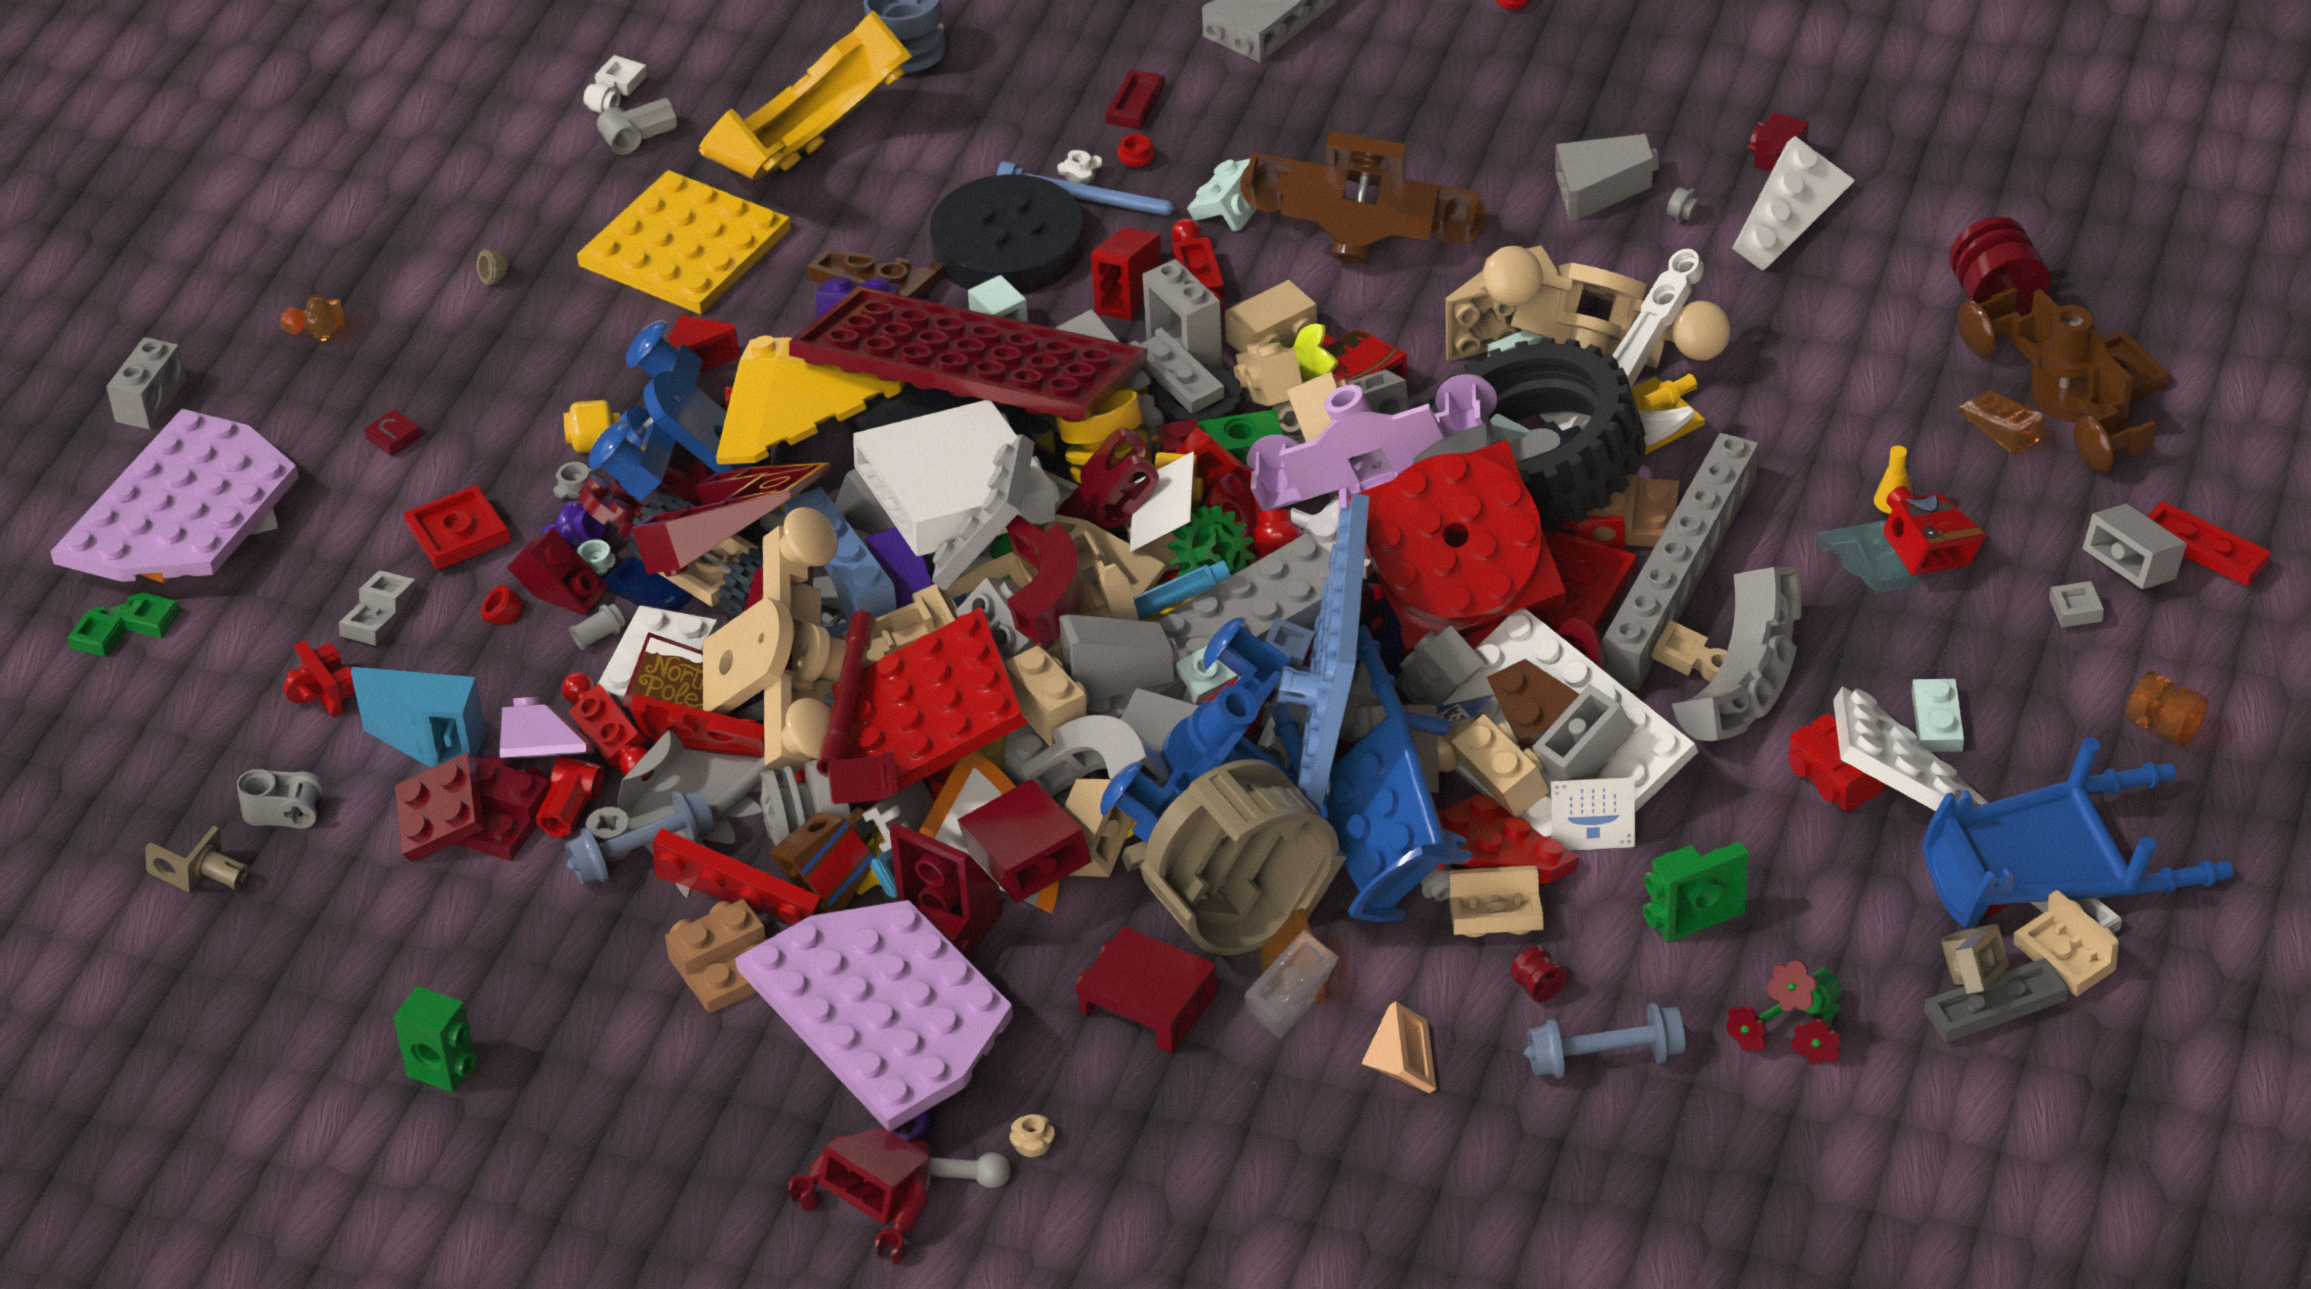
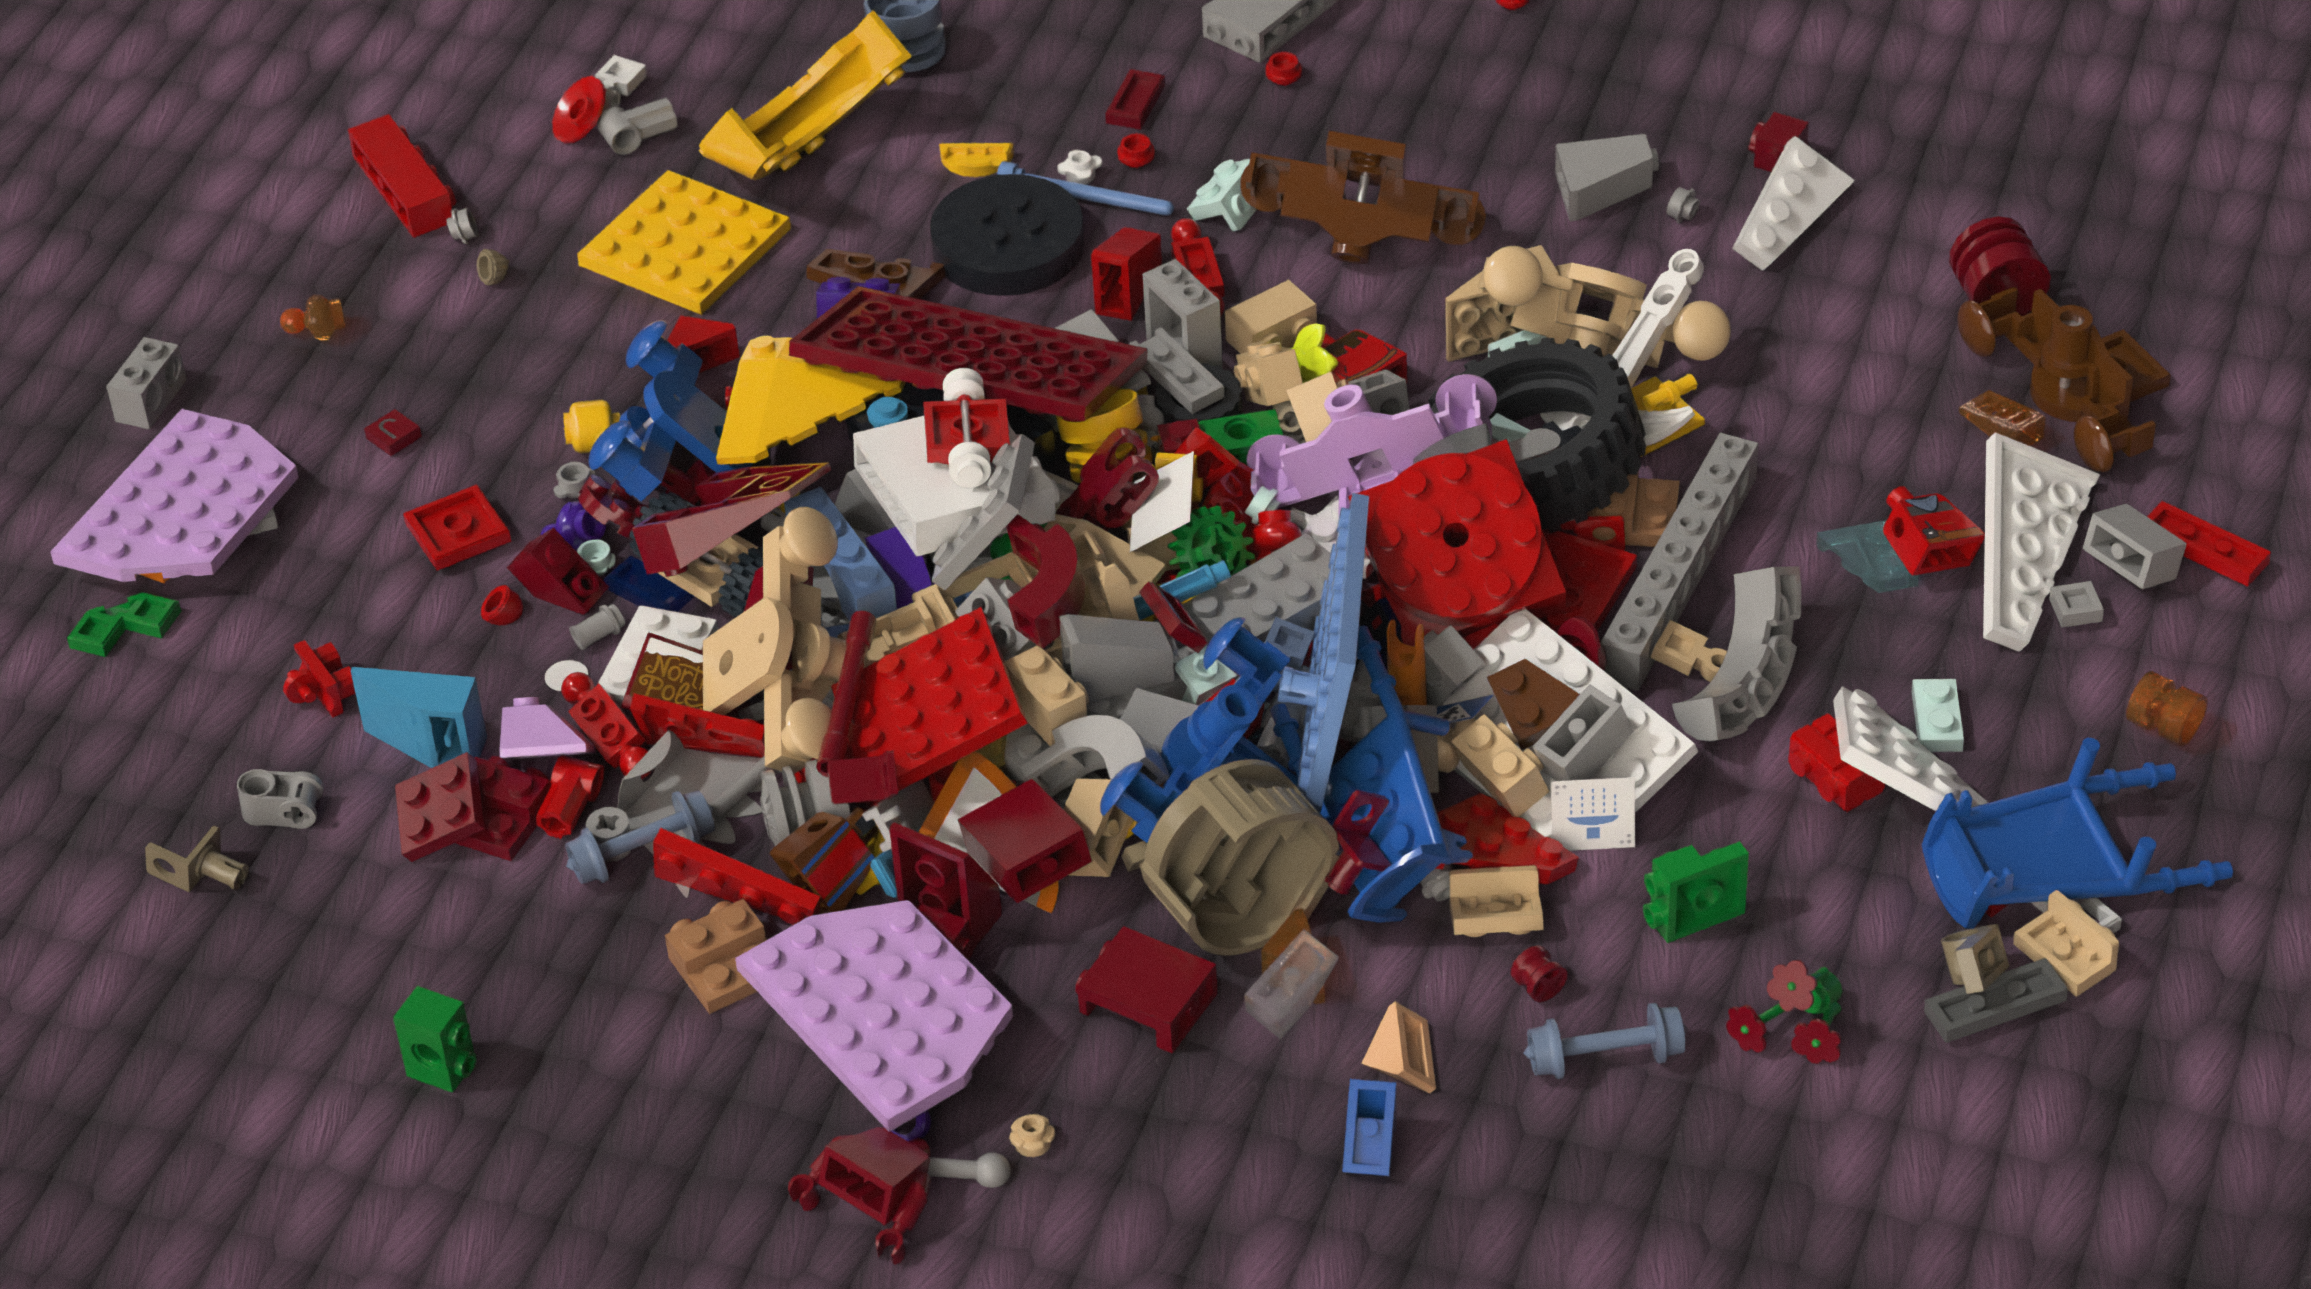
(379, 607): light grey slope -> none
(402, 175): none -> red brick
(462, 225): none -> light grey plate
(557, 673): none -> white sticker
(579, 109): none -> red dish
(887, 411): none -> dark azure plate
(965, 428): none -> plate
(975, 158): none -> yellow tile
(998, 299): light aqua brick -> none
(1173, 616): none -> dark red tile
(1262, 501): none -> light aqua plate
(1283, 68): none -> red plate
(1357, 846): none -> dark red bracket
(1370, 1127): none -> blue slope
(1407, 666): none -> orange piece
(1895, 476): yellow cone -> none
(2028, 530): none -> white wing

